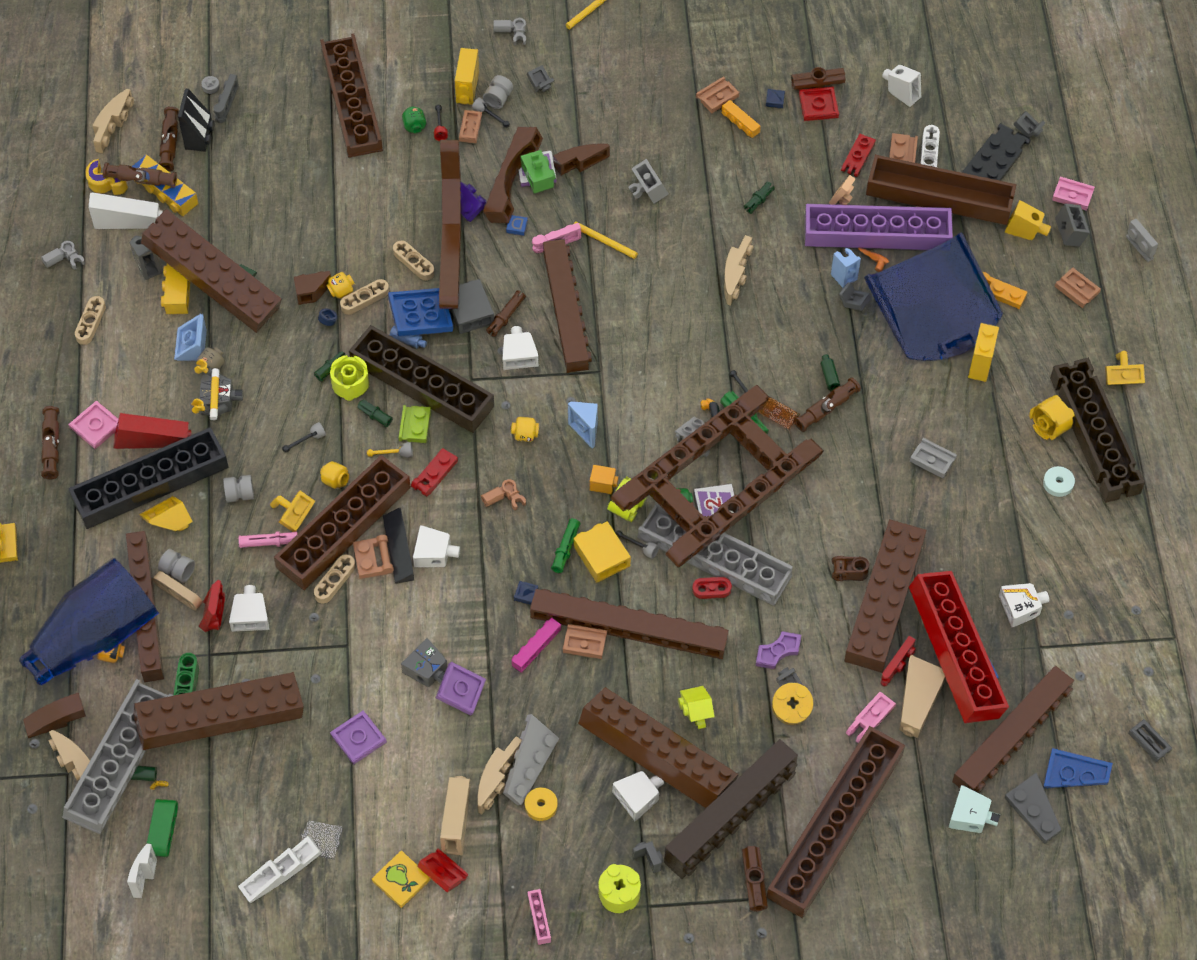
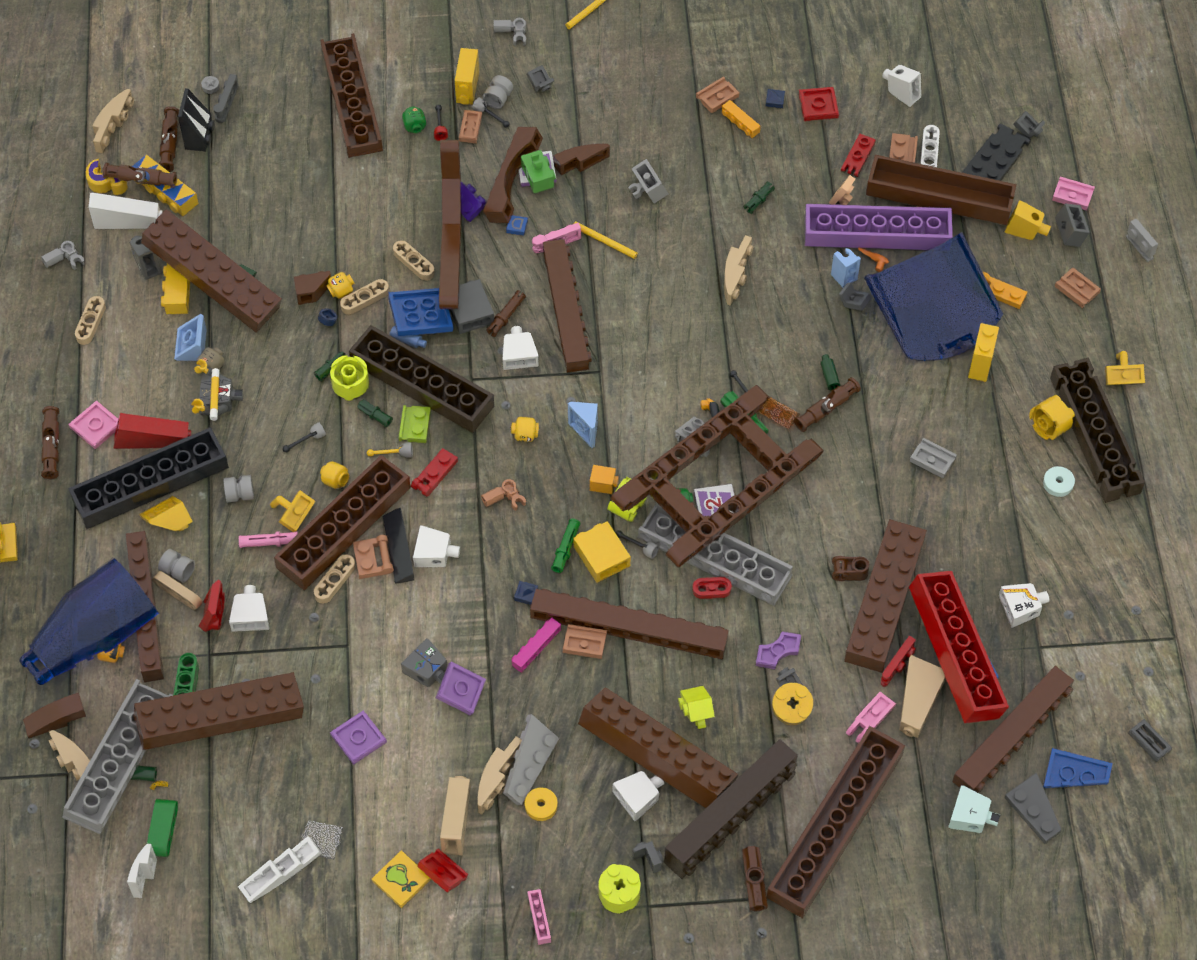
(818, 78): reddish brown piece -> none

